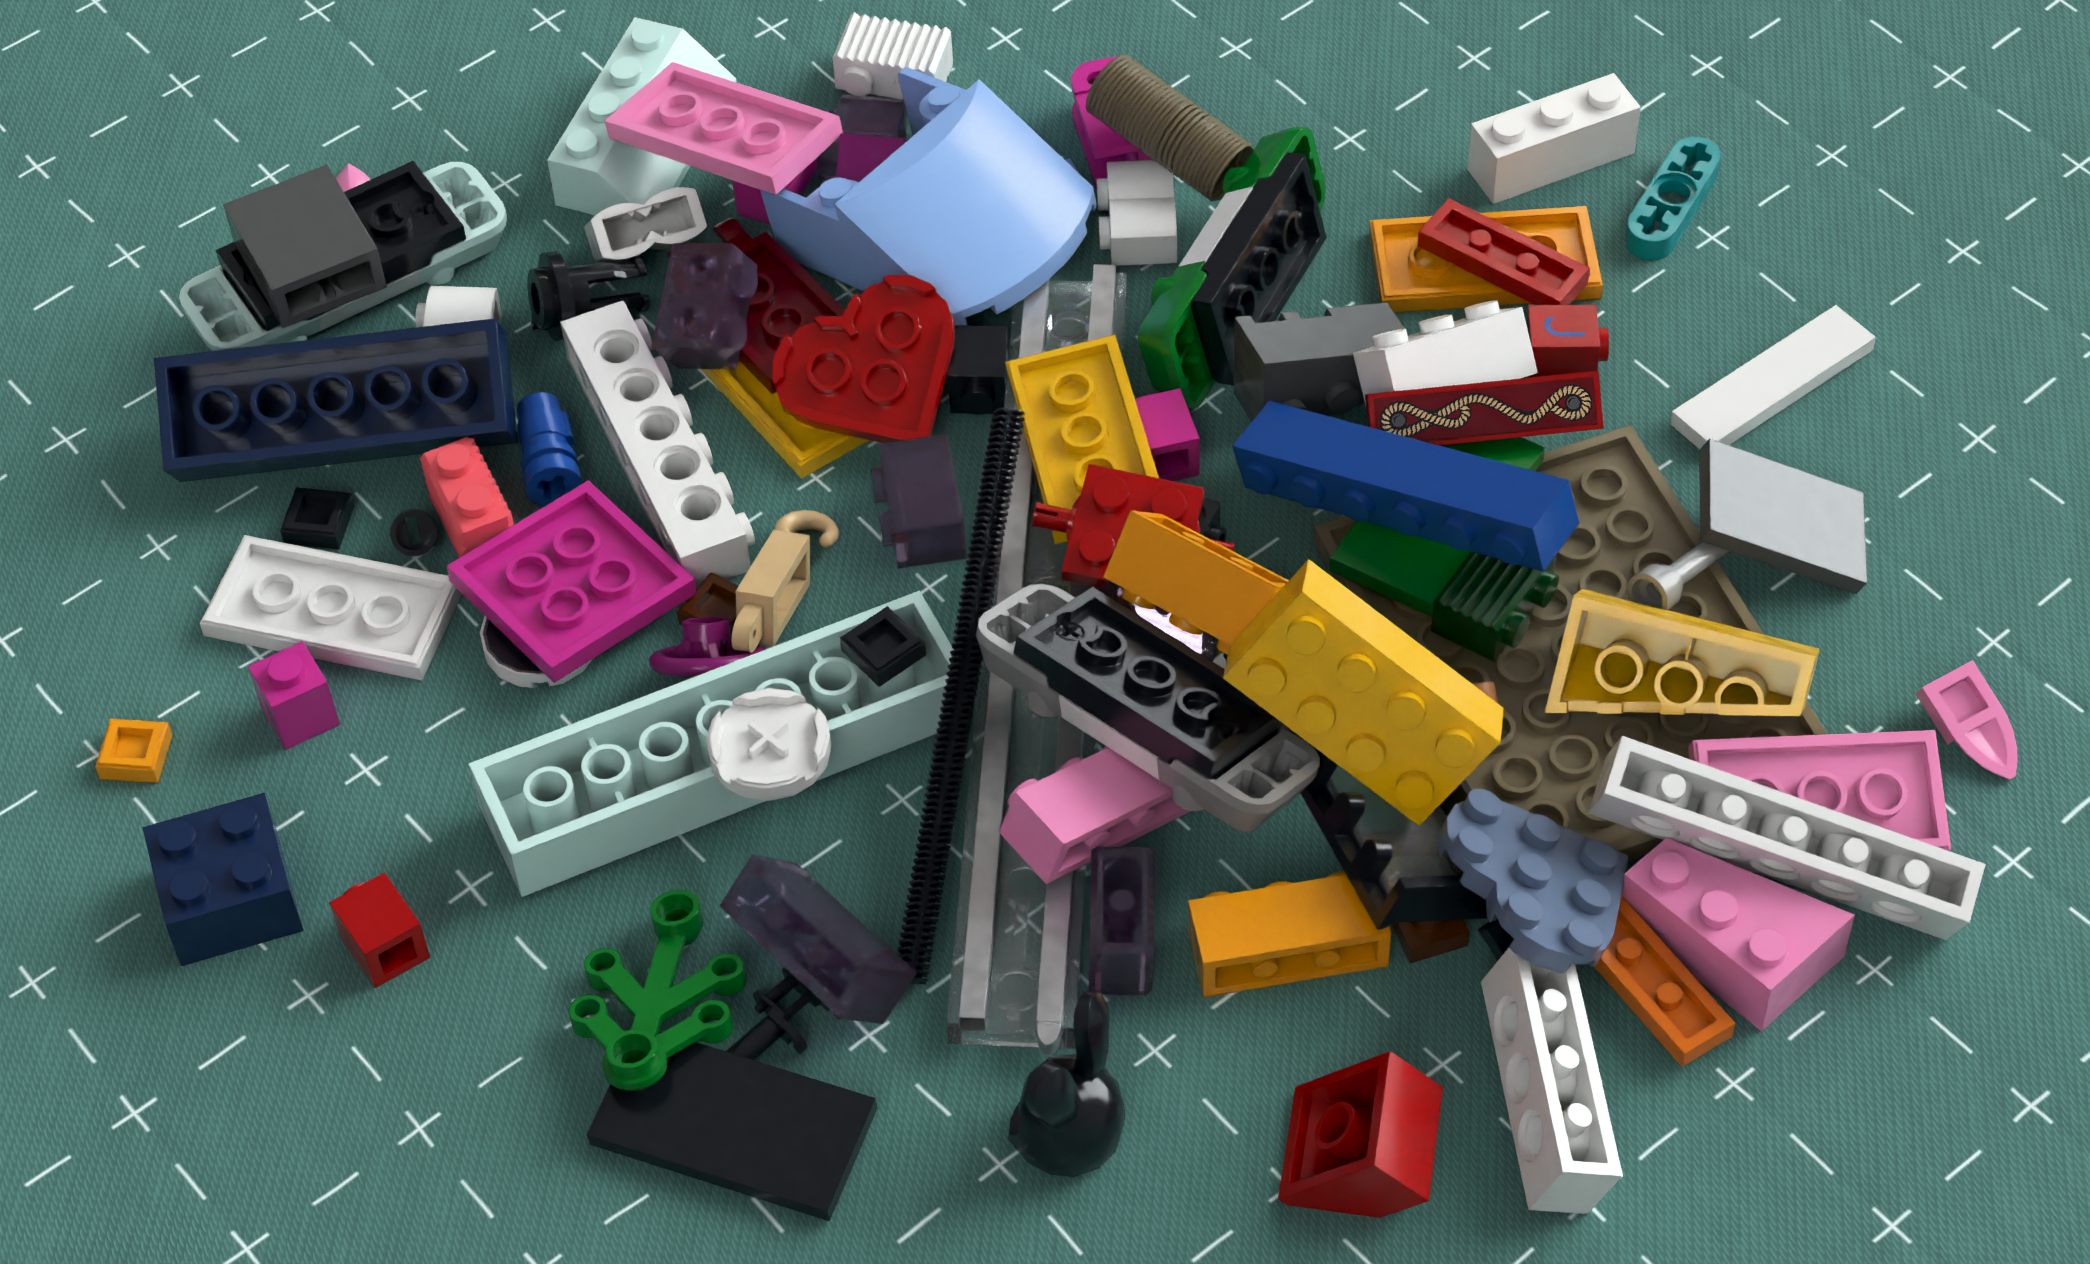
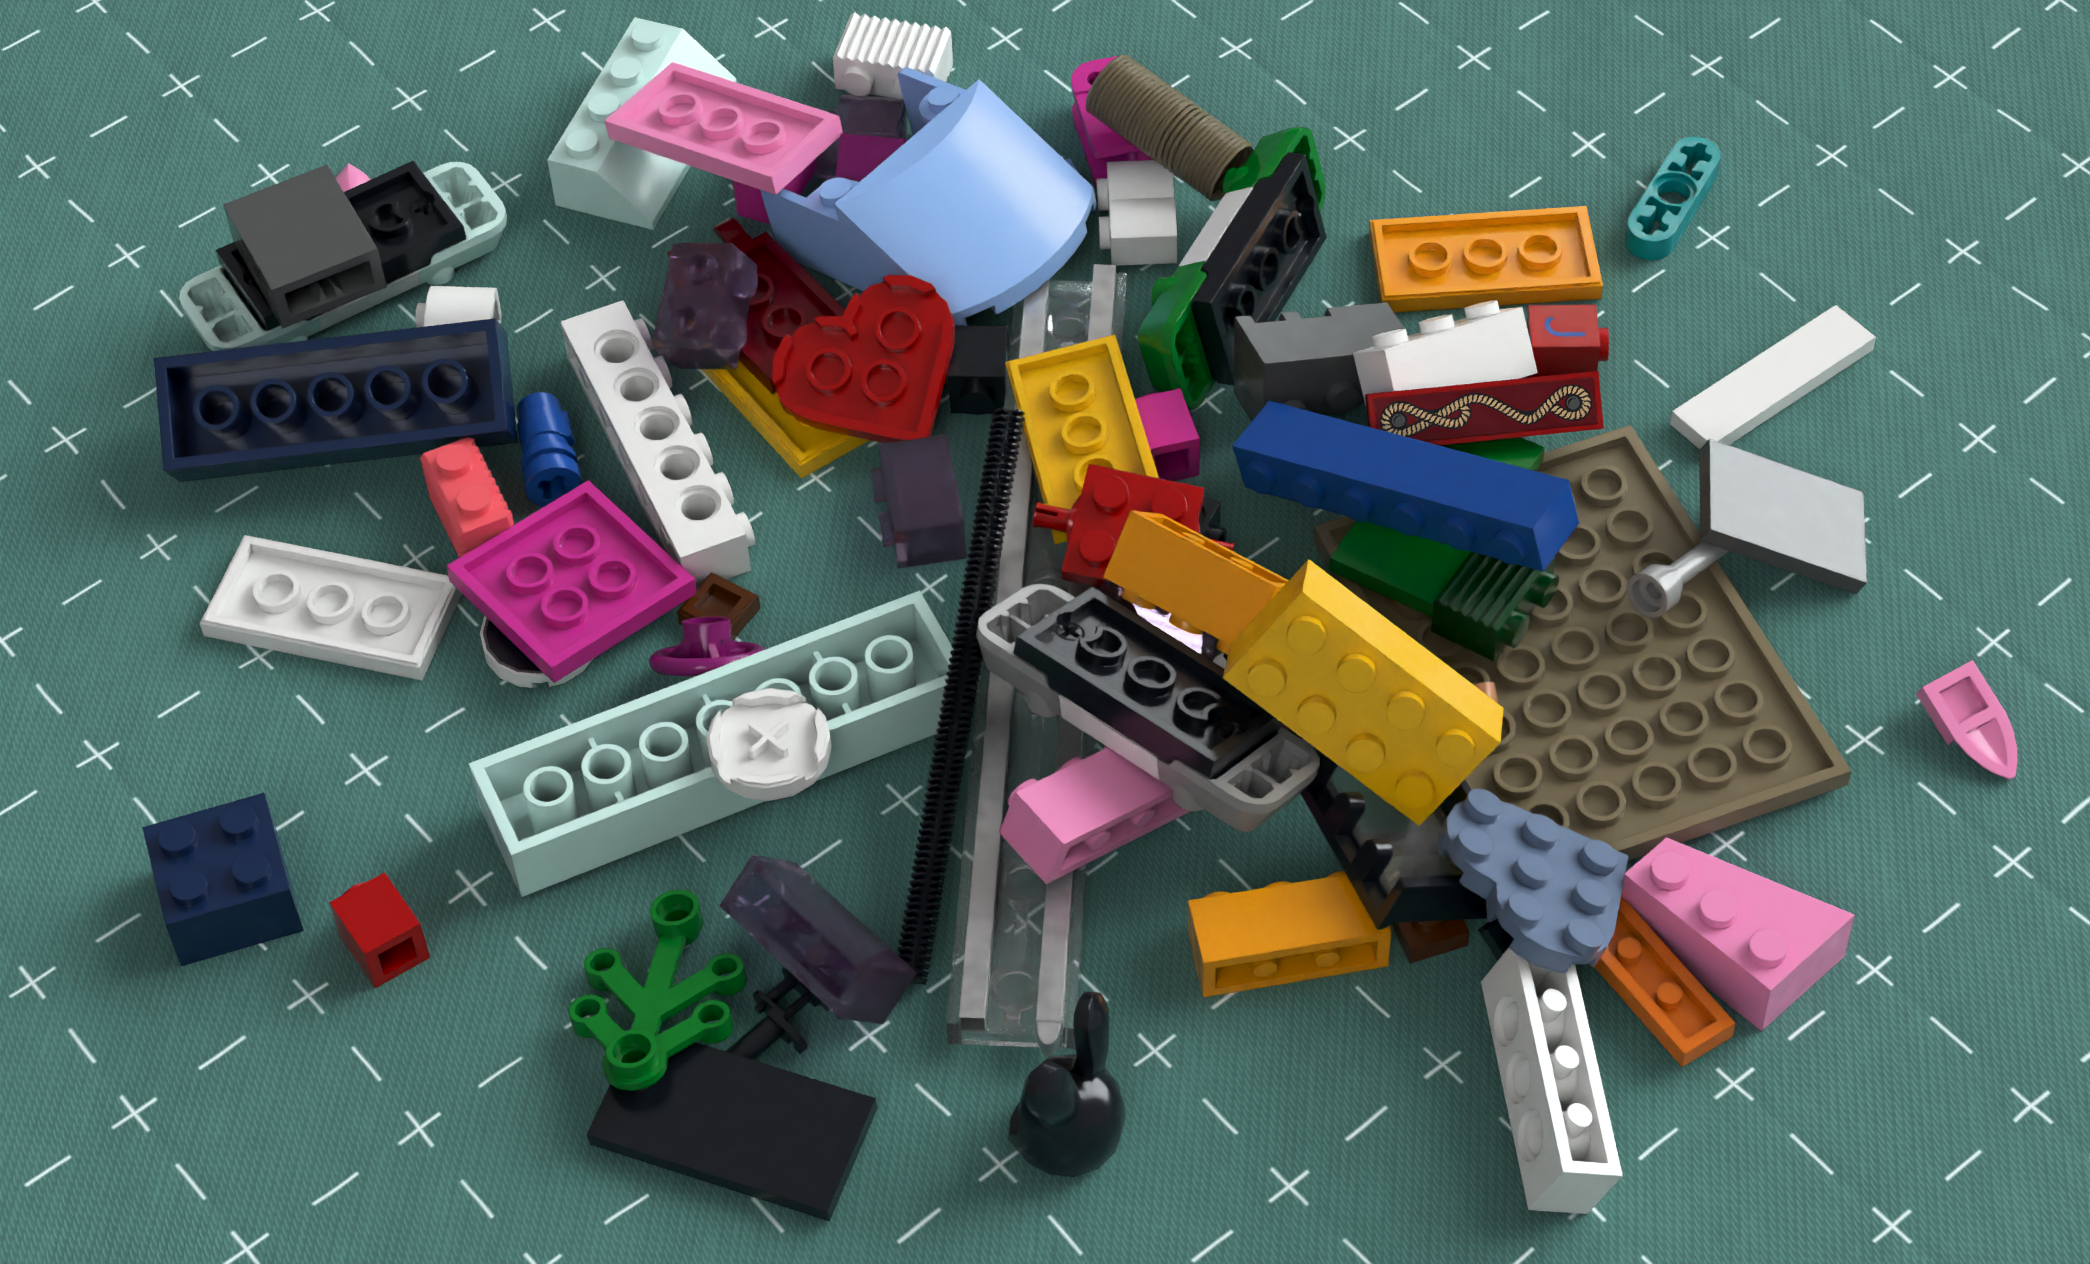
(134, 750): light orange tile -> none
(294, 695): dark pink brick -> none
(317, 518): black tile -> none
(426, 529): black hinge -> none
(563, 291): black piece -> none
(633, 227): white brick -> none
(778, 579): tan piece -> none
(883, 646): black tile -> none
(1121, 920): brick -> none
(1362, 1139): red slope -> none
(1502, 256): red plate -> none
(1553, 138): white brick -> none
(1664, 662): yellow wedge -> none
(1787, 838): white brick -> none
(1868, 776): bright pink tile -> none

